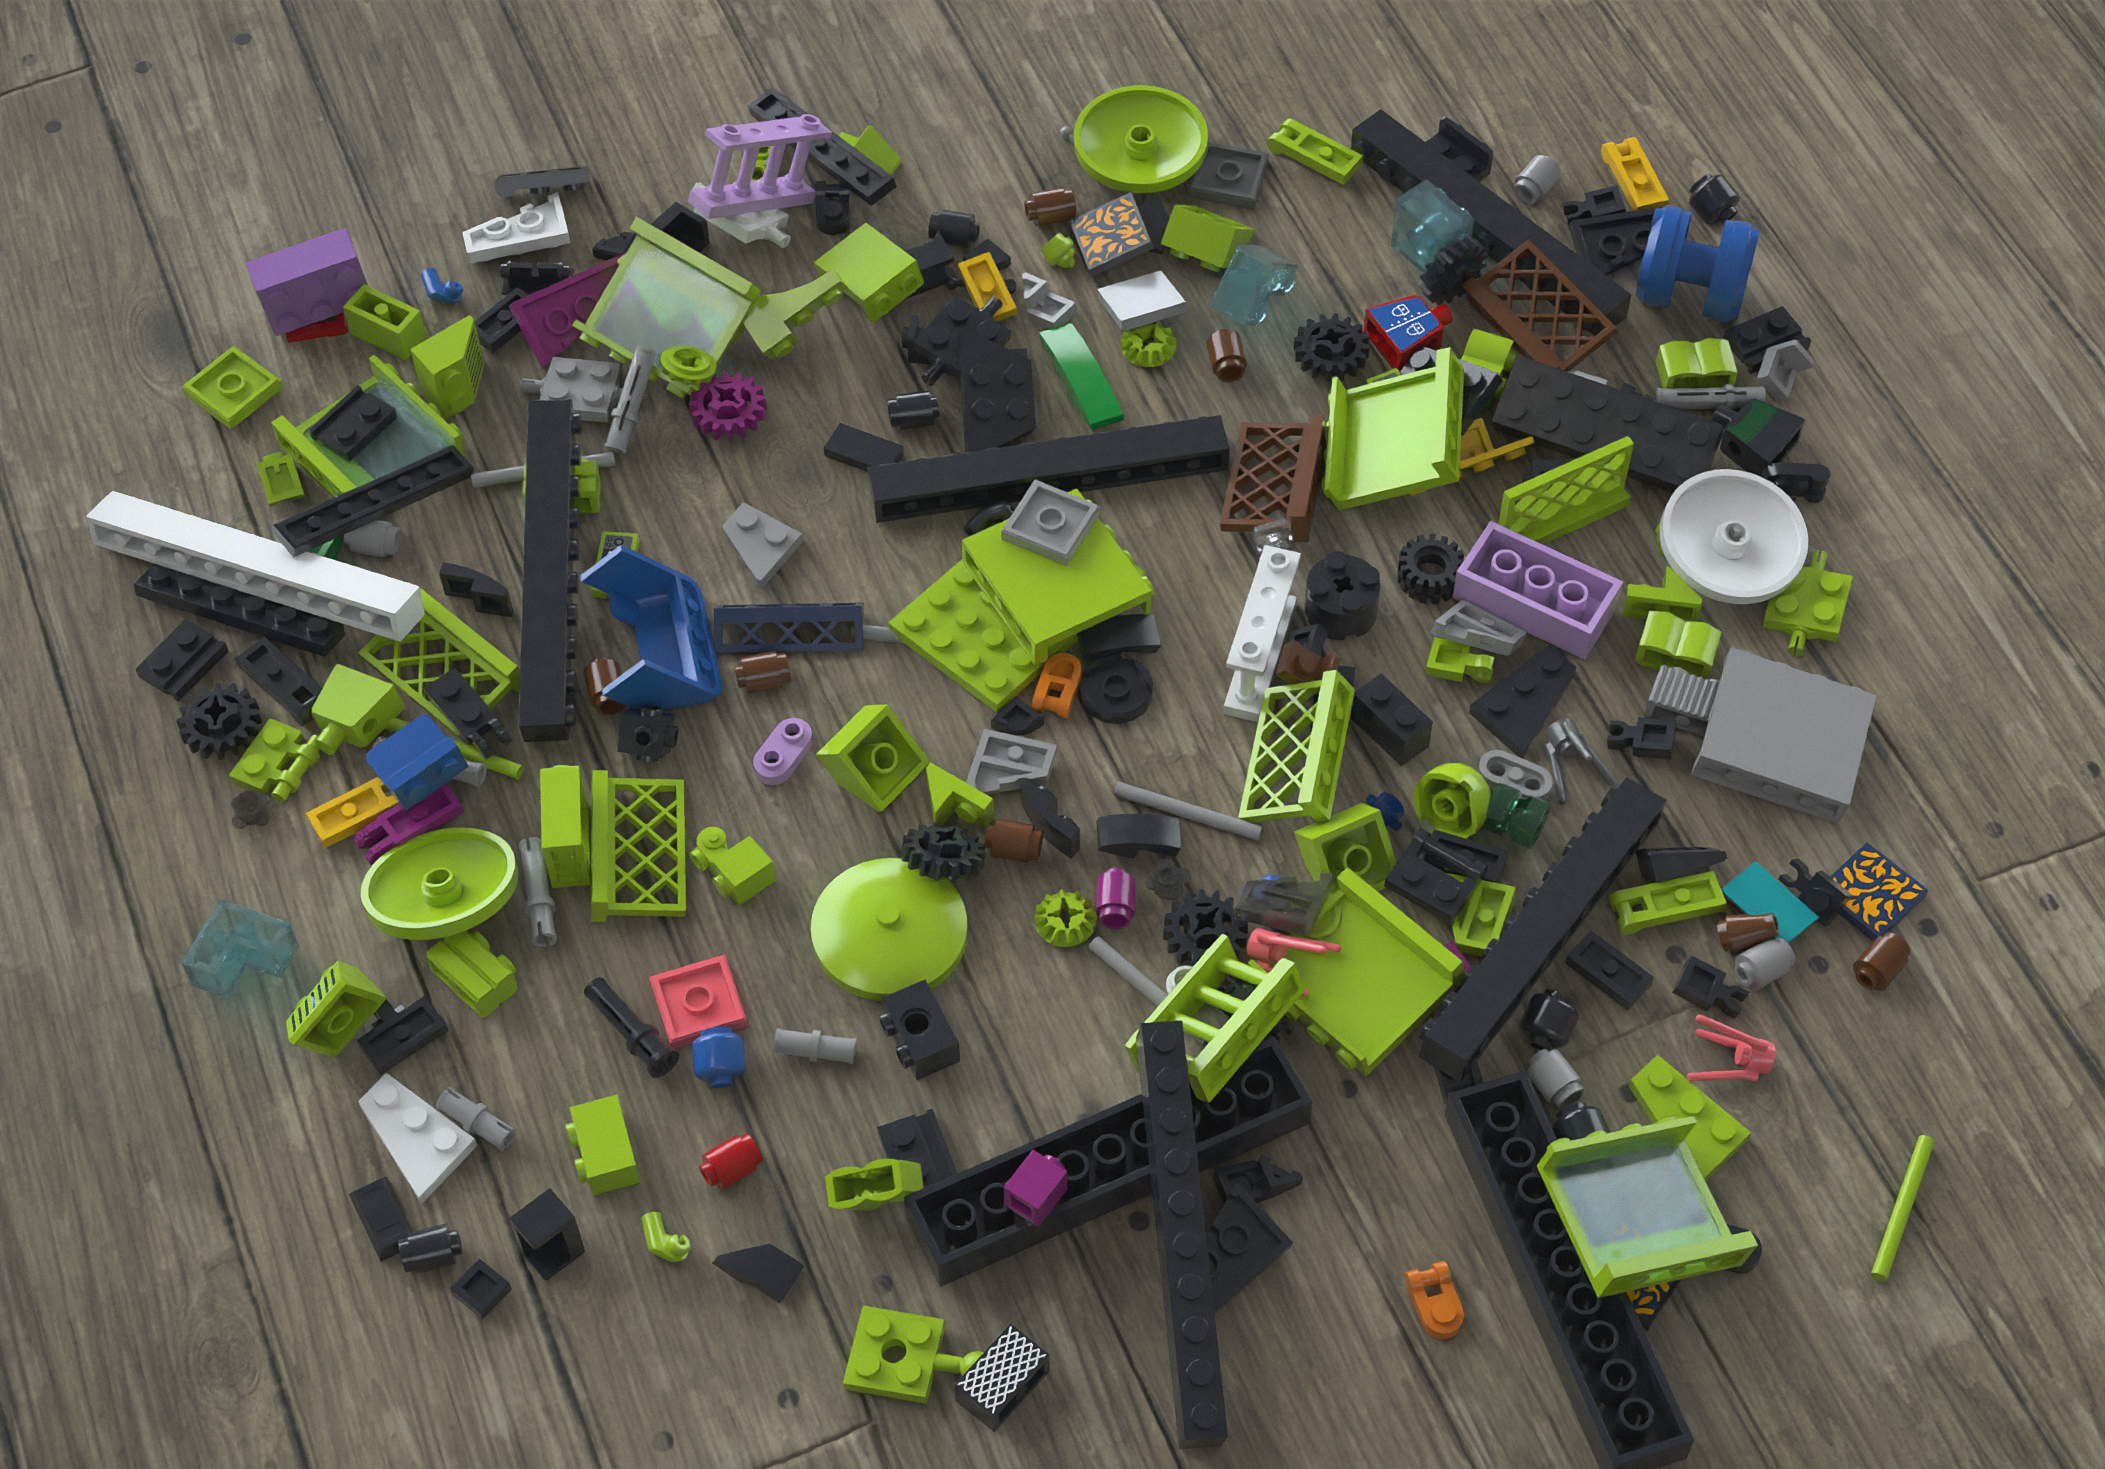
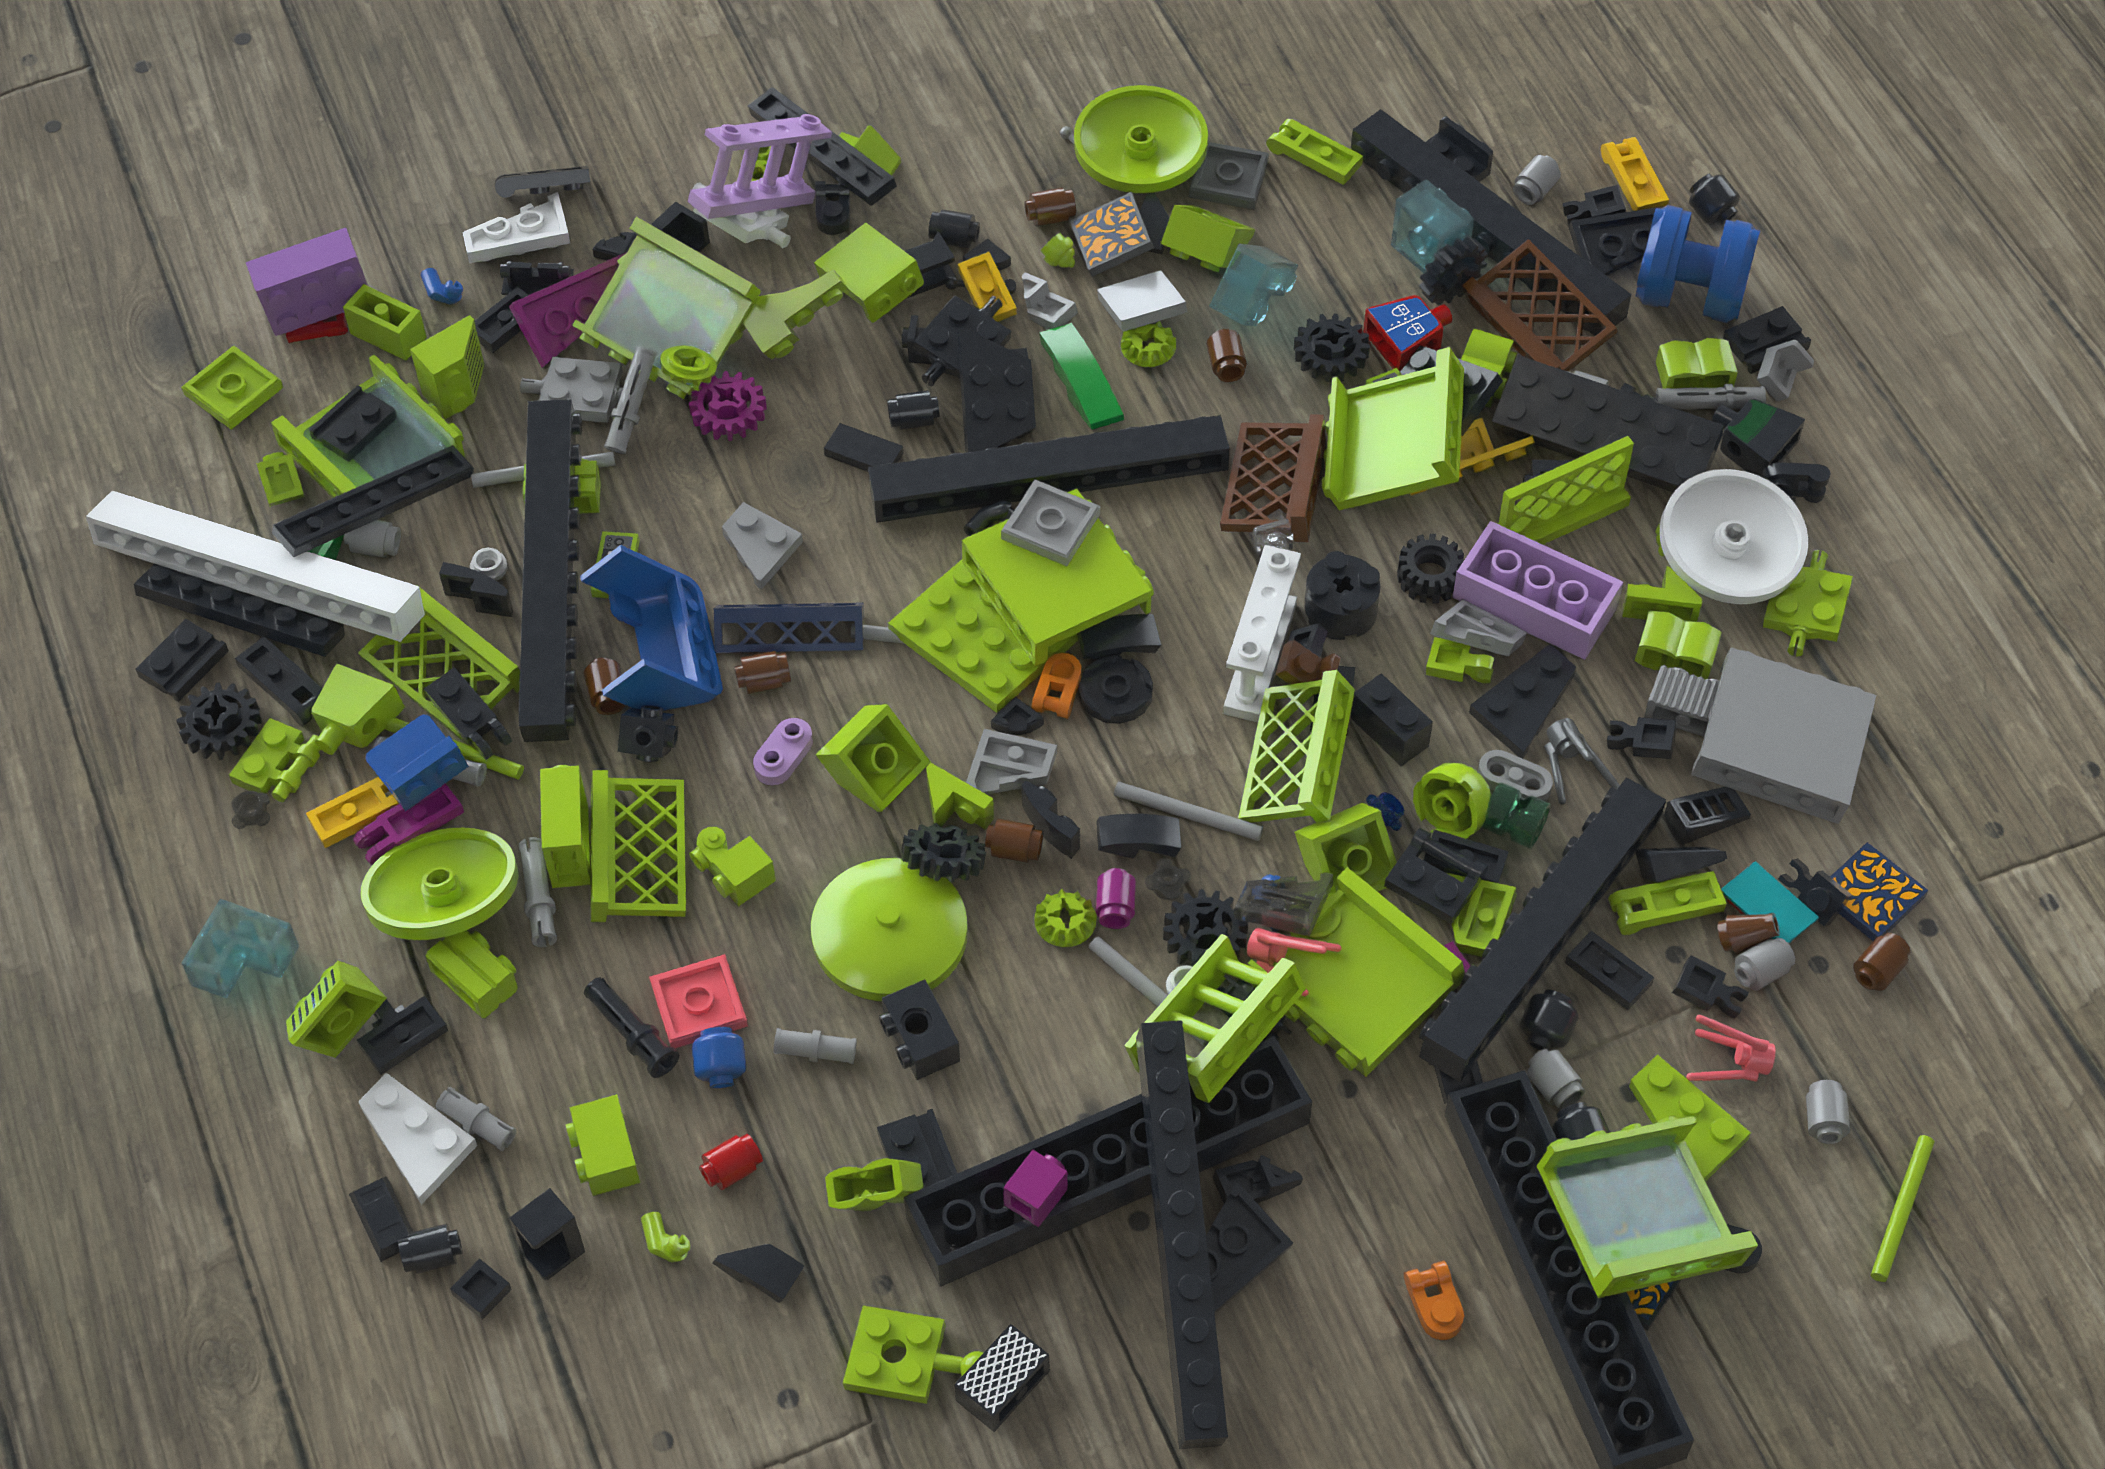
(489, 557): none -> white plate
(1688, 830): none -> black slope
(1827, 1111): none -> light grey brick

